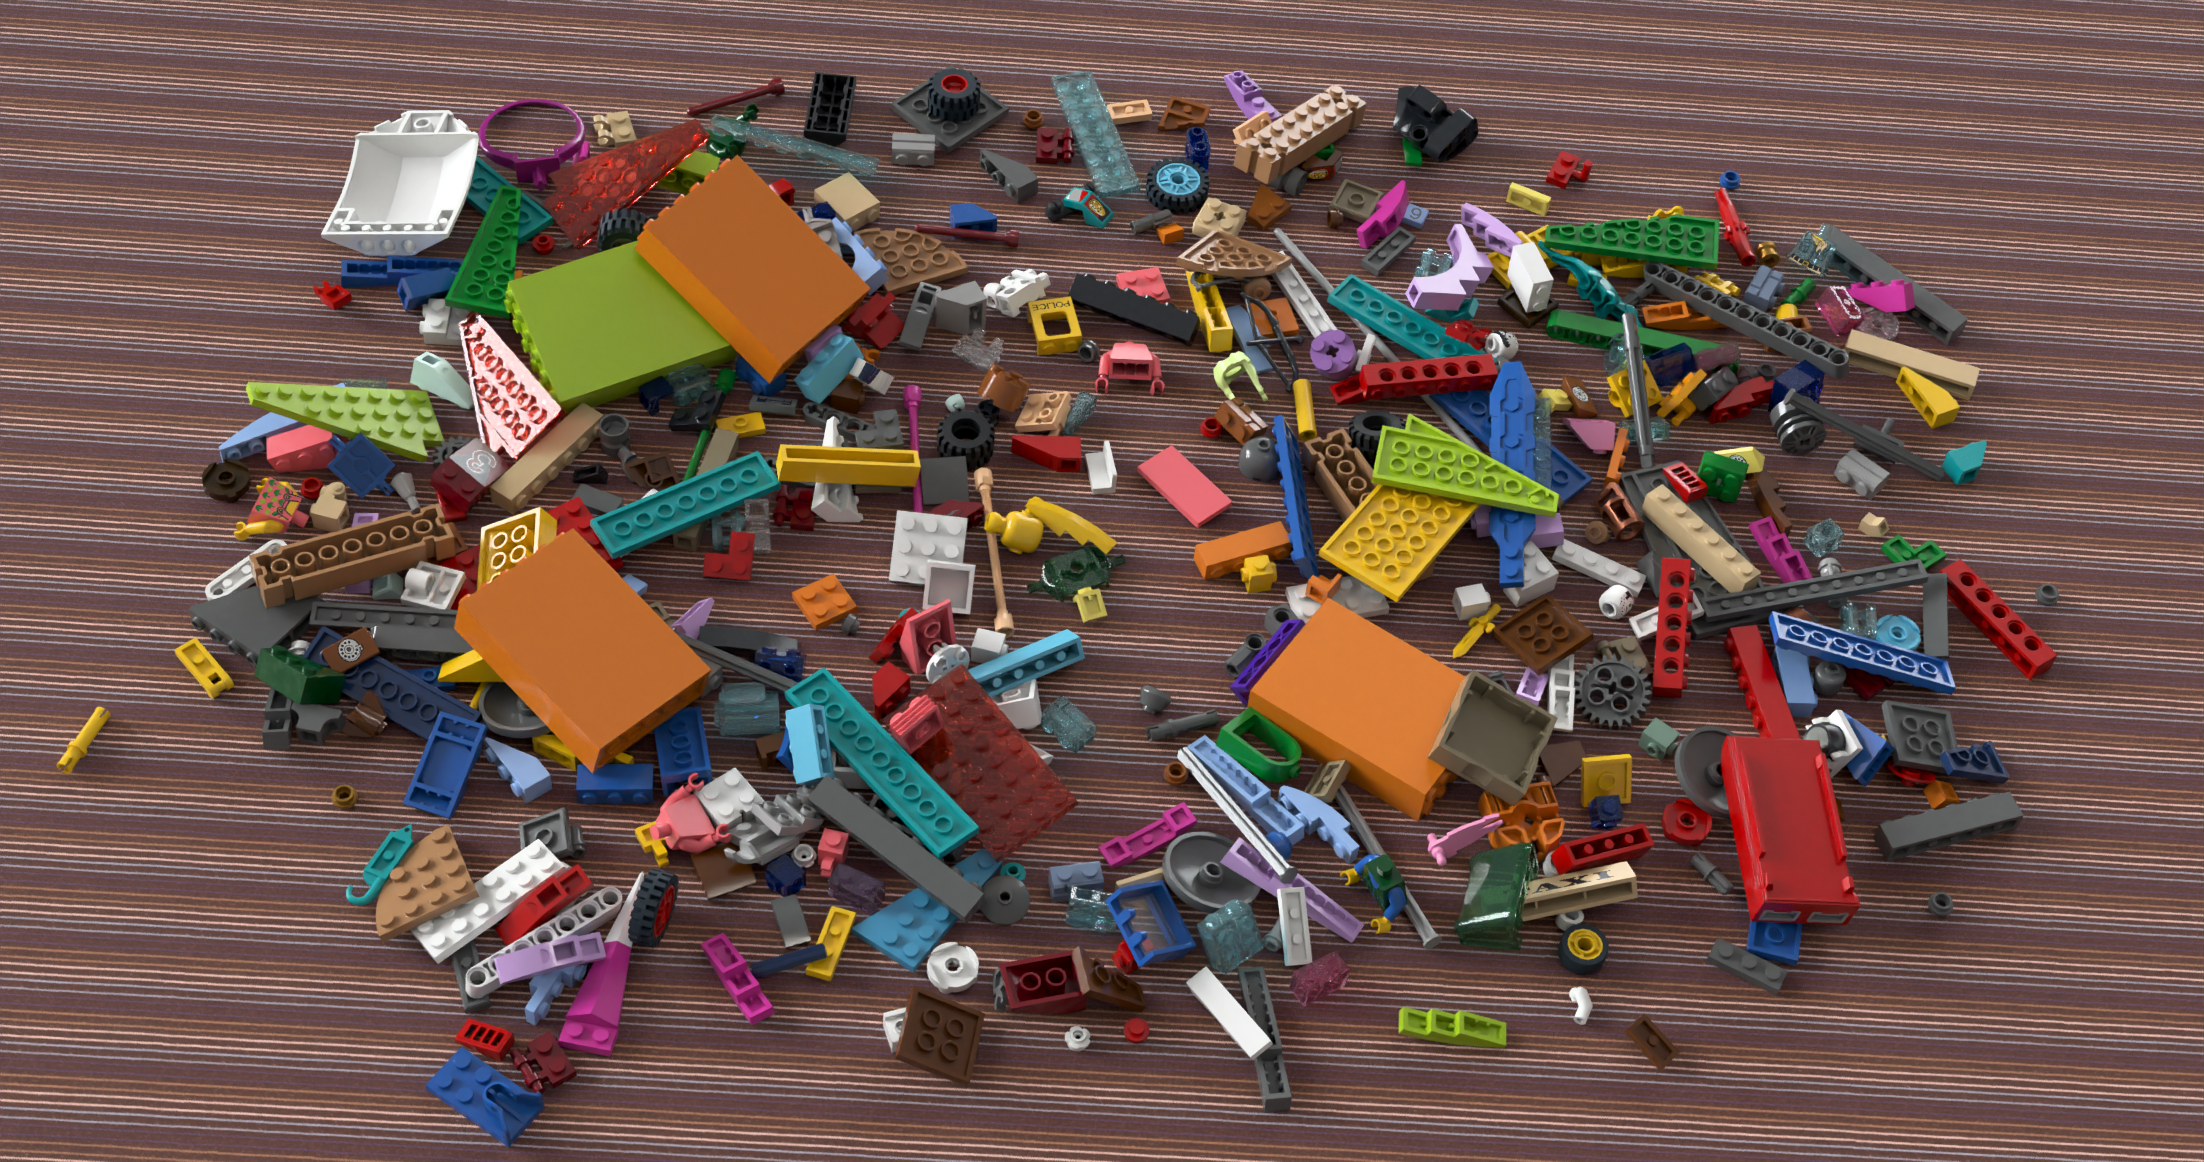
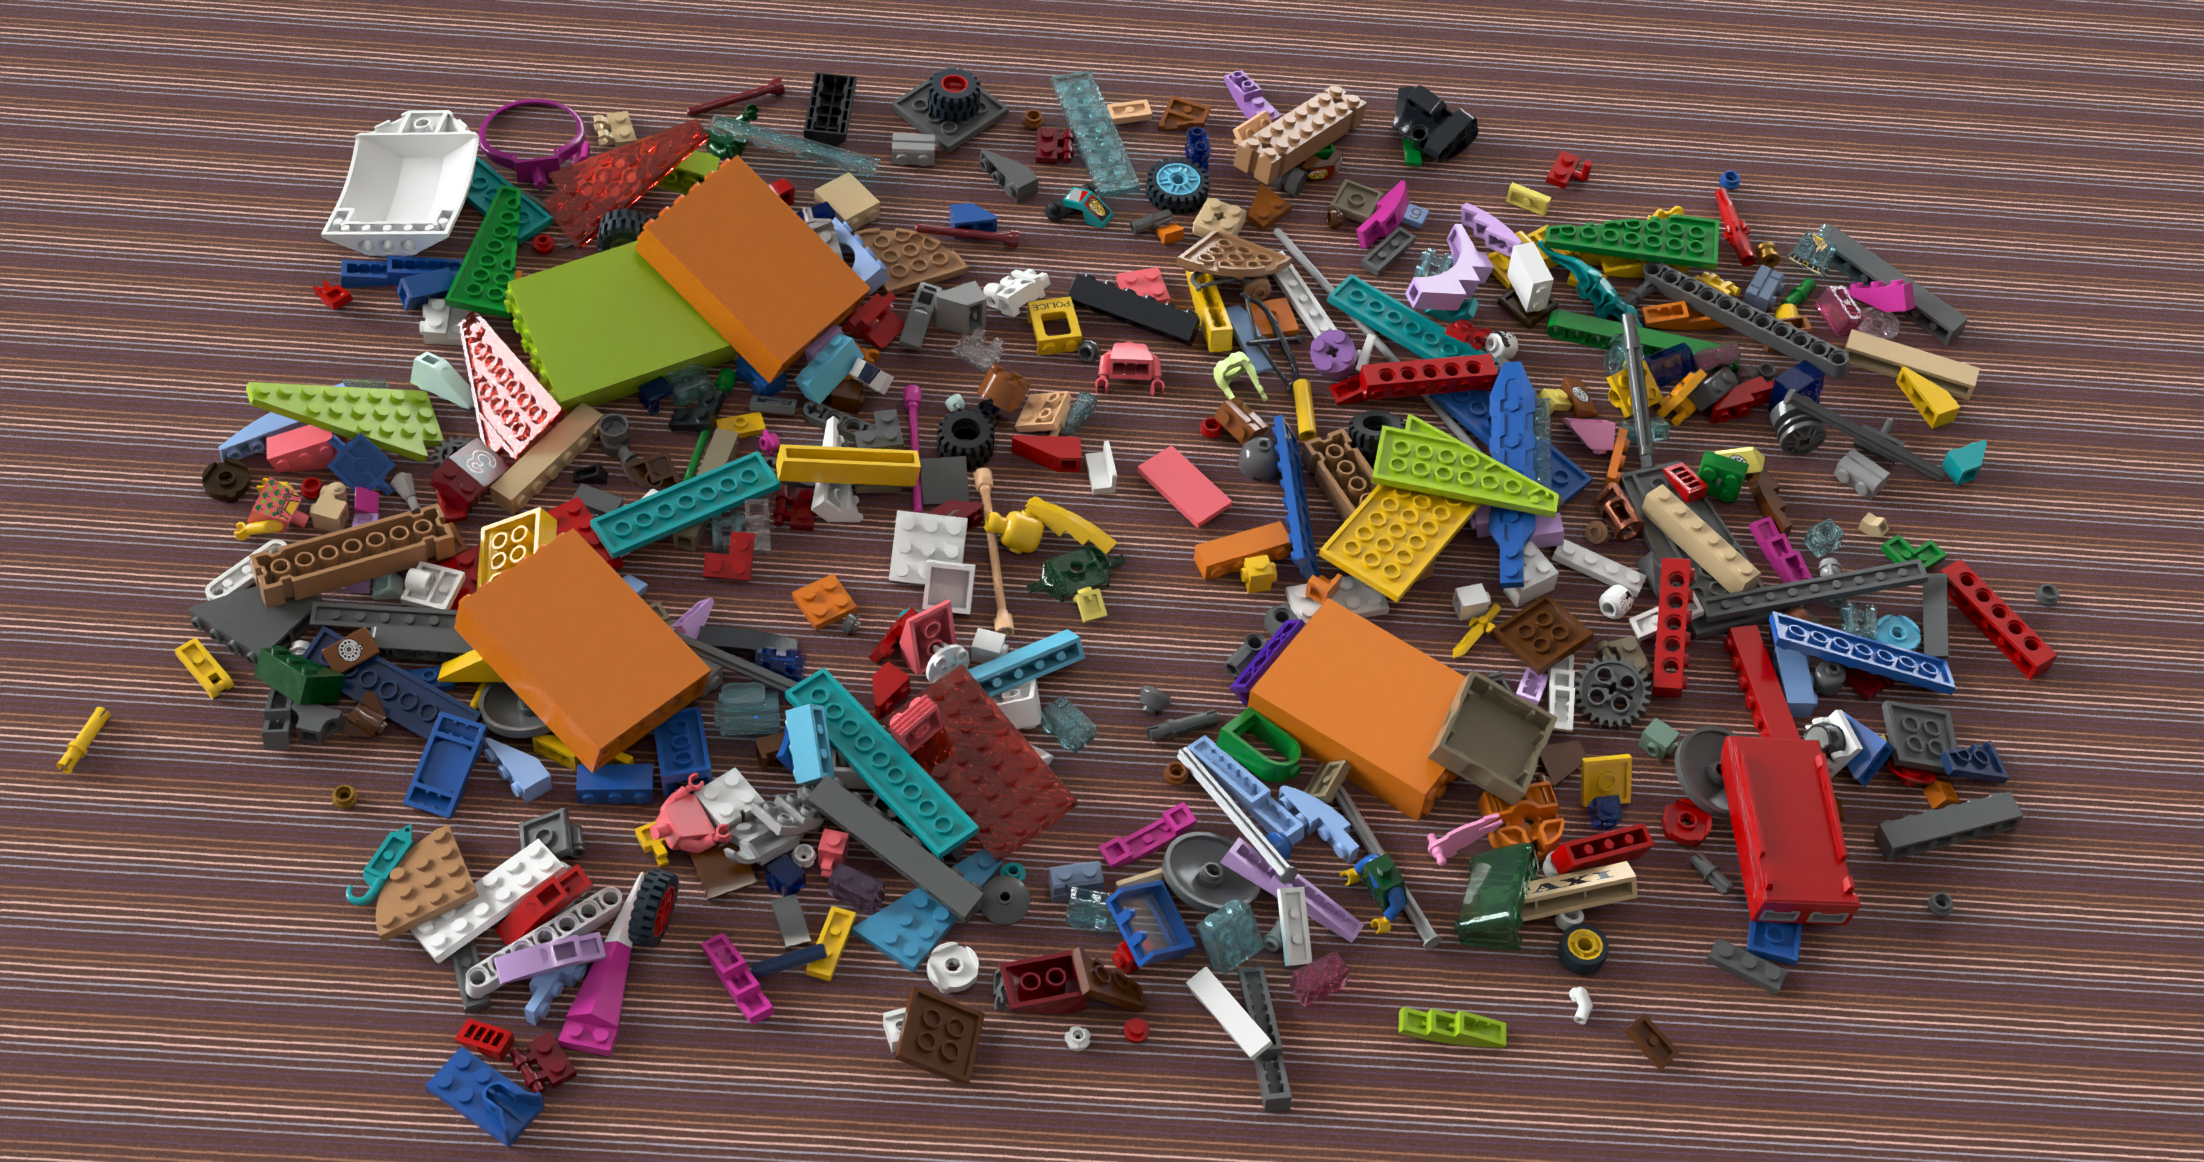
(366, 501): none -> dark pink slope
(769, 442): none -> dark pink plate

